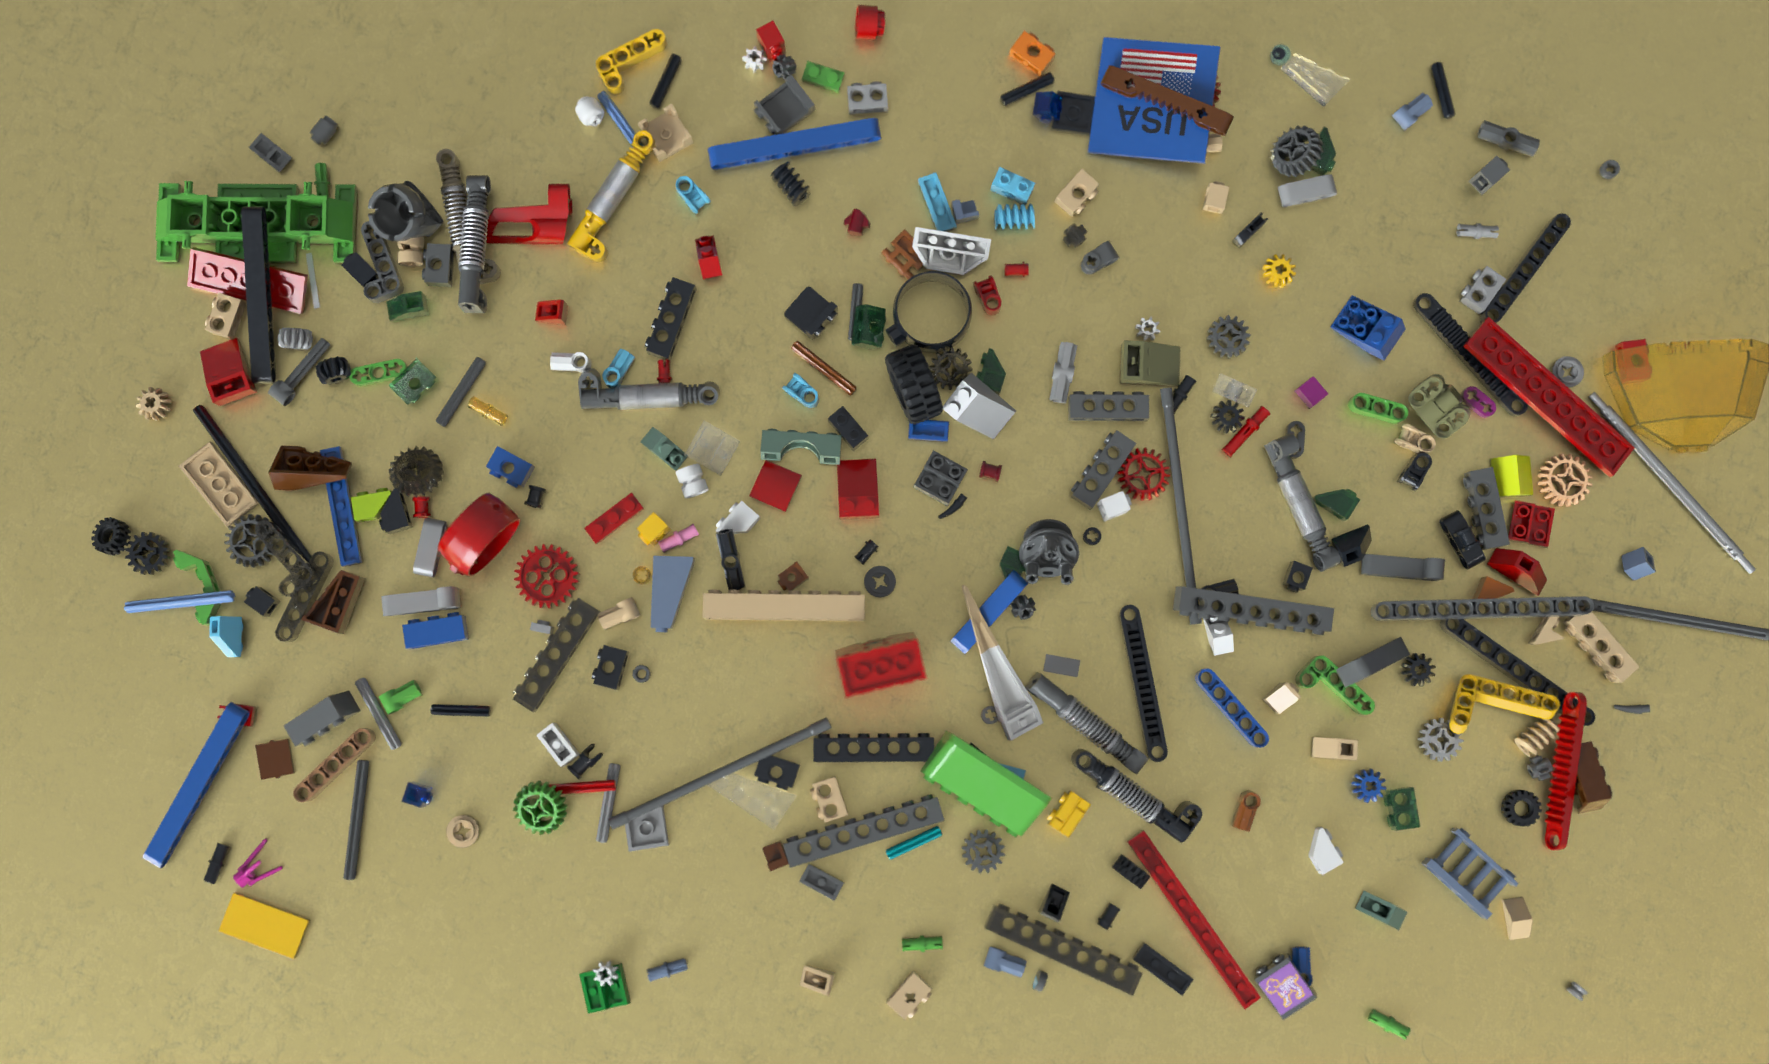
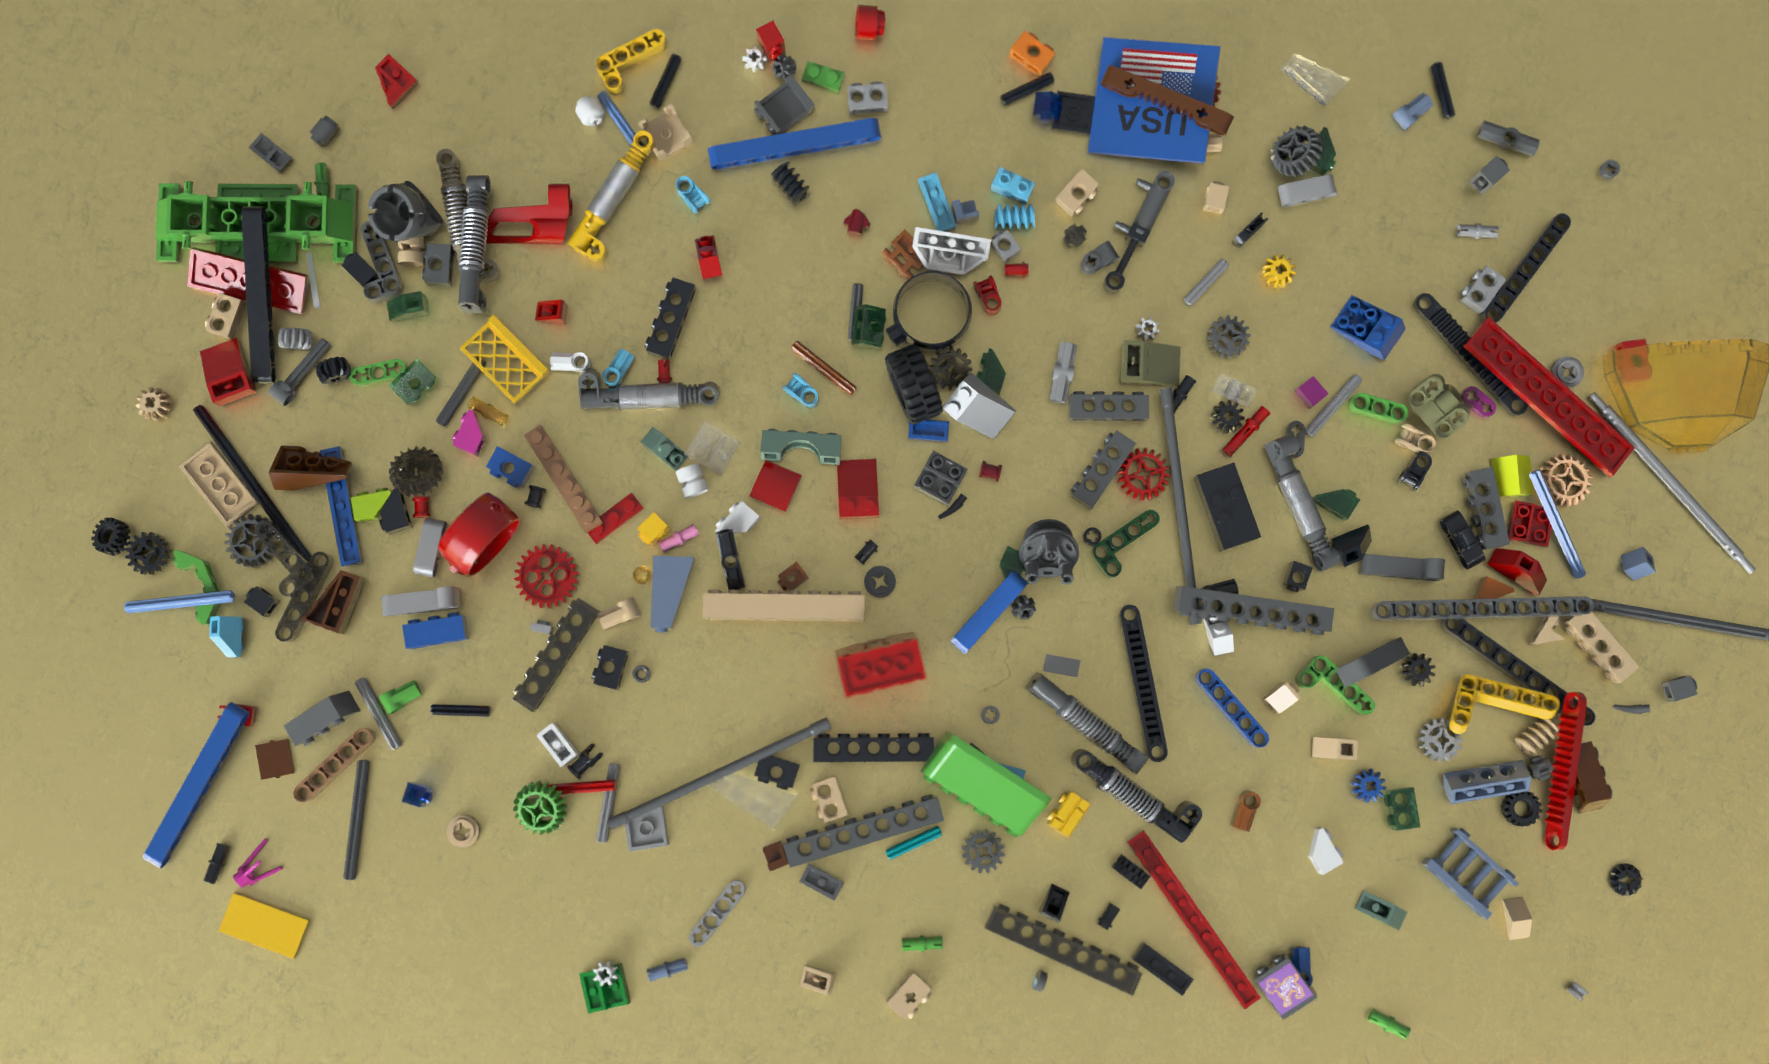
(394, 79): none -> red wing
(470, 435): none -> dark pink slope
(516, 347): none -> yellow fence
(563, 479): none -> medium nougat plate
(719, 914): none -> light grey beam
(811, 312): black bracket -> none
(848, 428): black brick -> none
(1001, 961): sand blue piece -> none
(1005, 254): none -> light grey brick
(1011, 699): white plate -> none
(1114, 505): white brick -> none
(1126, 538): none -> dark green beam
(1142, 225): none -> dark grey piece
(1206, 282): none -> light grey axle
(1227, 507): none -> black brick
(1280, 54): clear light blue tile -> none
(1333, 405): none -> light grey axle
(1486, 781): none -> sand blue brick
(1557, 524): none -> axle
(1620, 872): none -> black gear
(1679, 688): none -> dark grey brick

